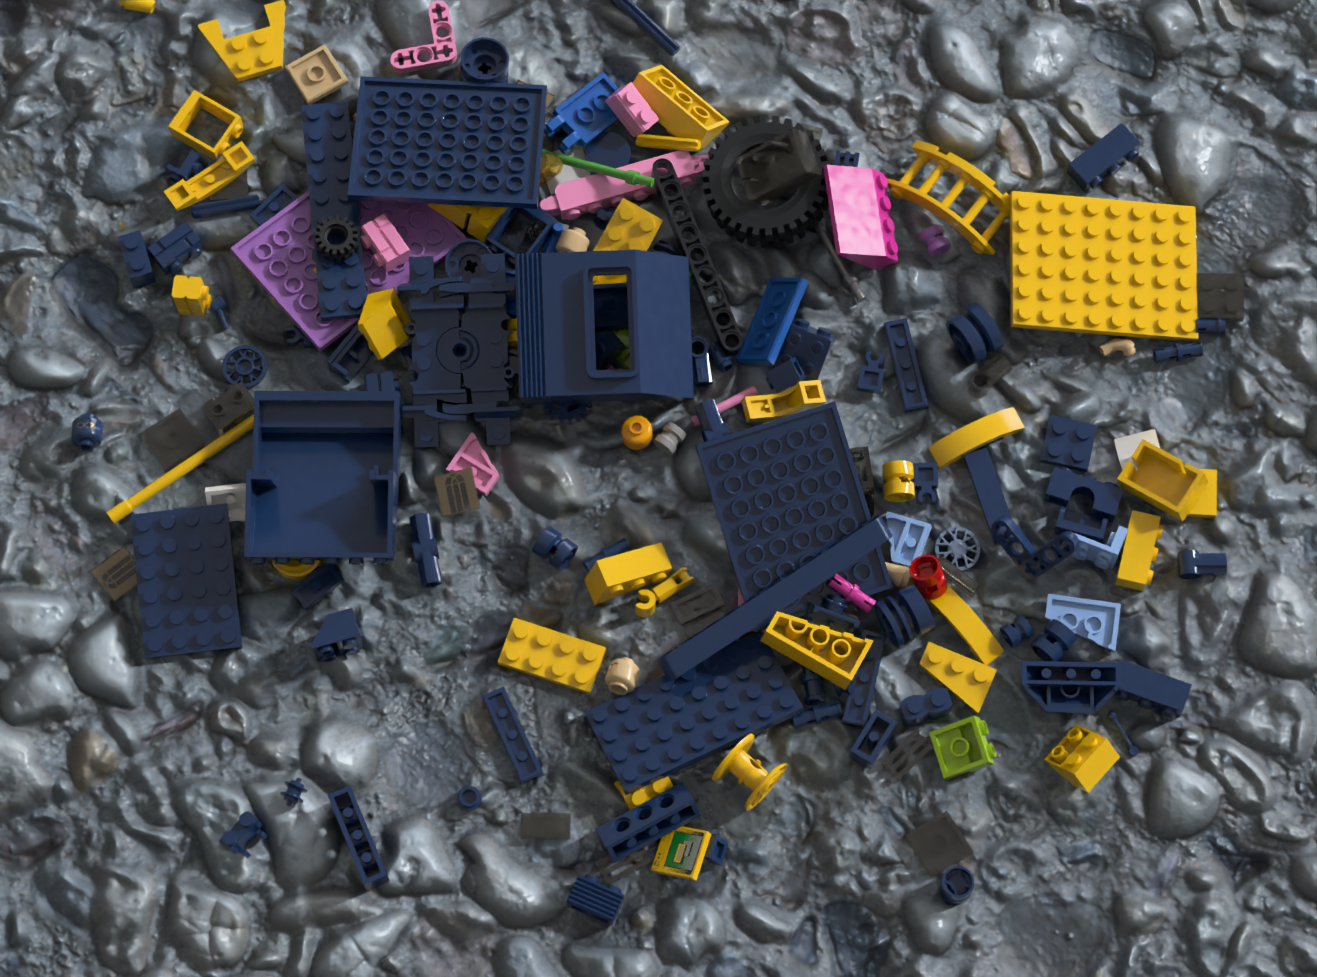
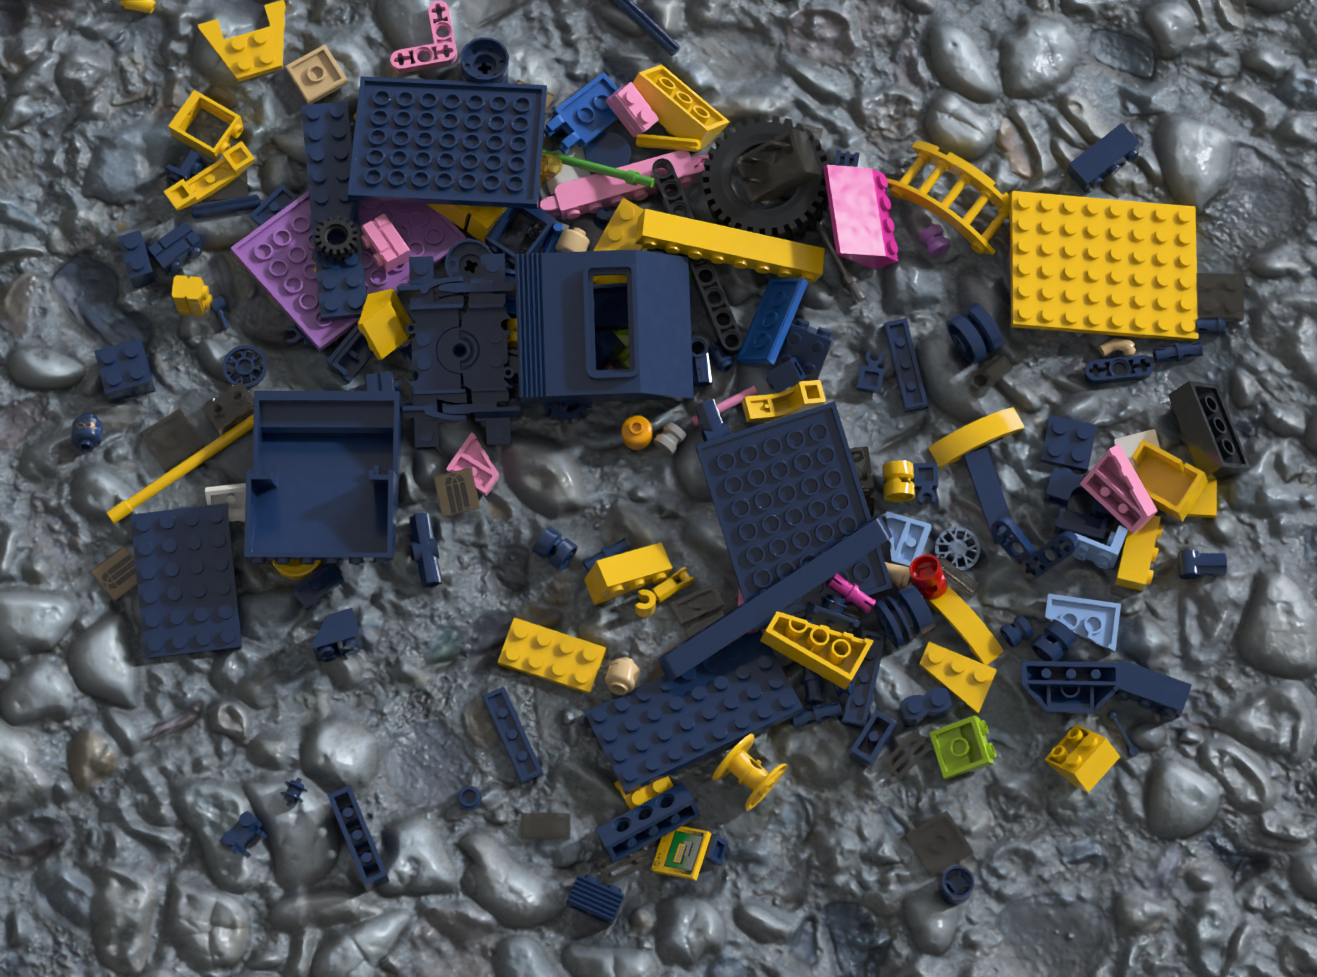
(125, 370): none -> dark blue brick
(729, 246): none -> yellow brick
(1120, 490): none -> bright pink wedge
(1137, 374): none -> dark blue beam
(1208, 430): none -> black slope

